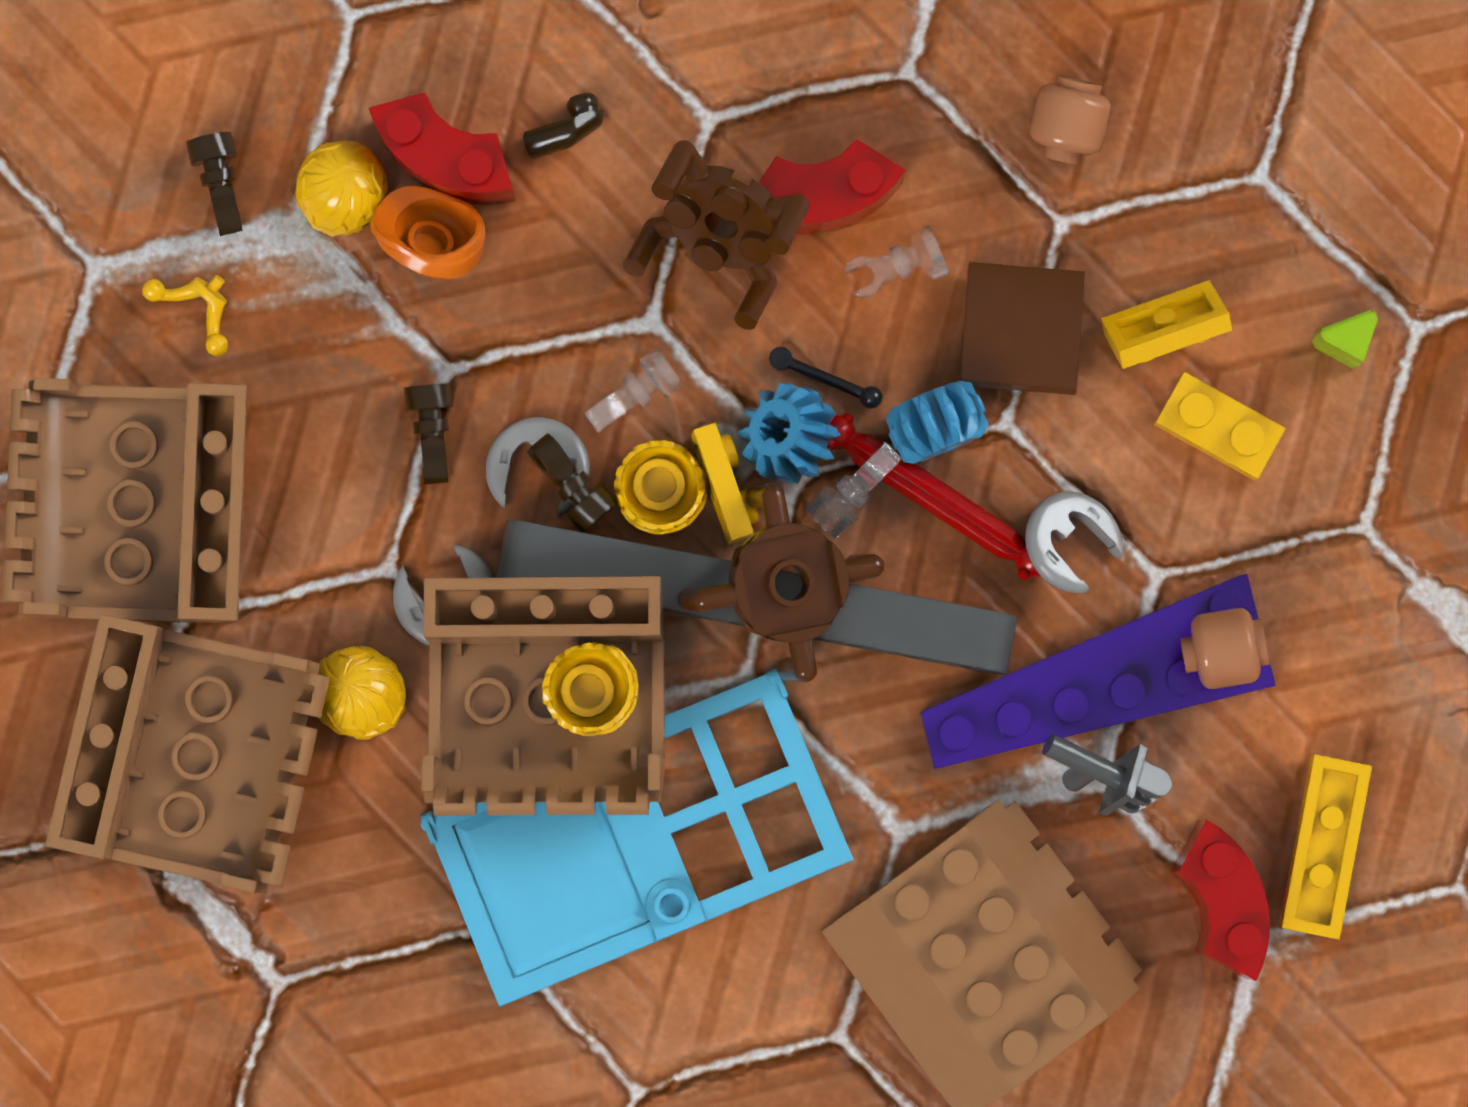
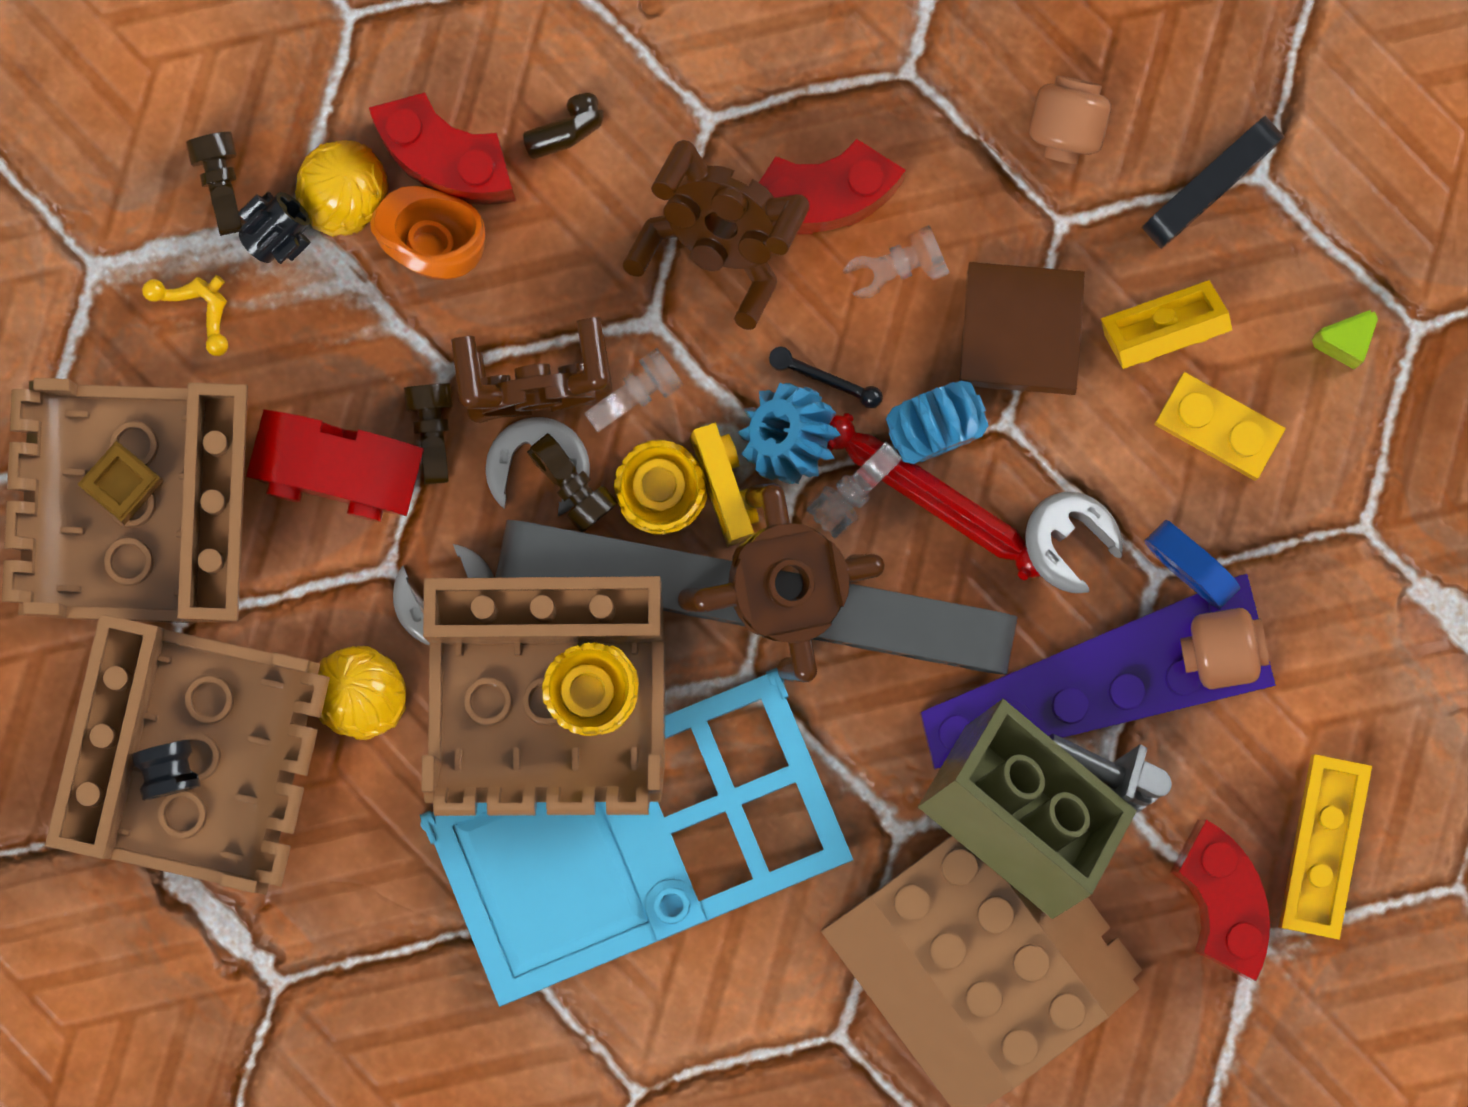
(120, 482): none -> pearl gold tile
(166, 770): none -> black wheel
(274, 227): none -> black gear
(334, 463): none -> red brick
(534, 384): none -> reddish brown plate
(1028, 809): none -> olive brick
(1192, 564): none -> blue beam
(1213, 182): none -> black beam

